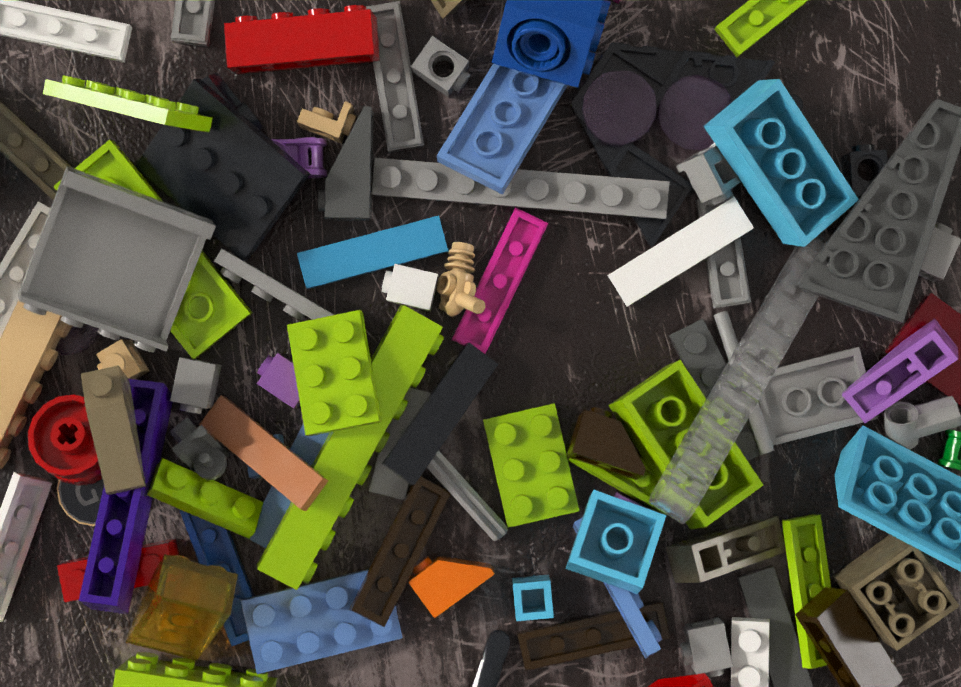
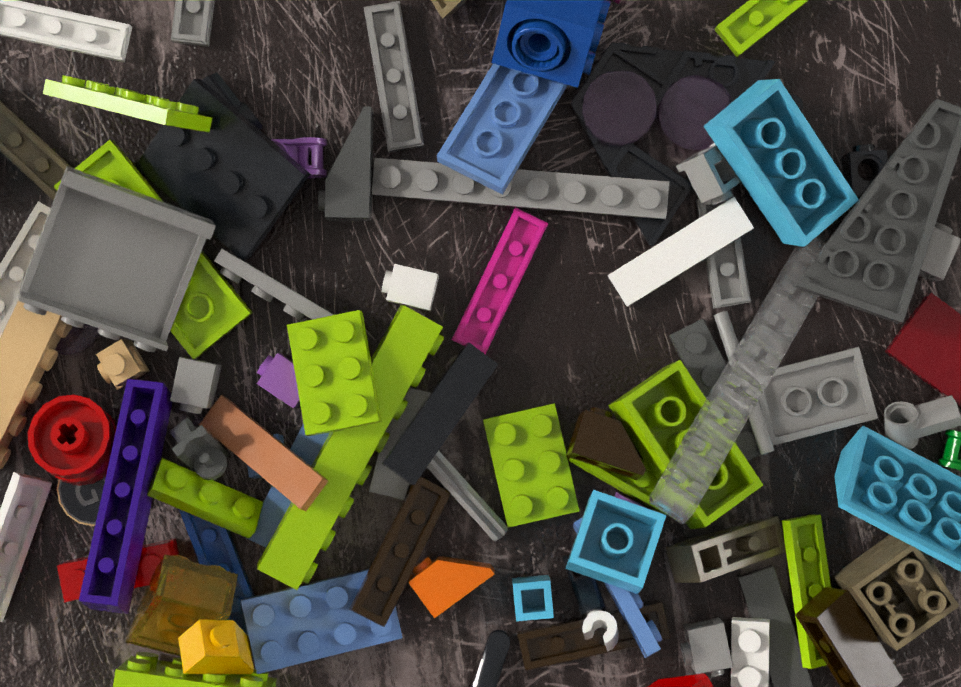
(113, 428): dark tan slope -> none
(215, 648): none -> yellow slope
(302, 40): red brick -> none
(322, 122): tan bracket -> none
(372, 252): dark azure tile -> none
(432, 54): light grey brick -> none
(457, 285): tan piece -> none
(593, 608): none -> piece
(902, 371): medium lavender slope -> none

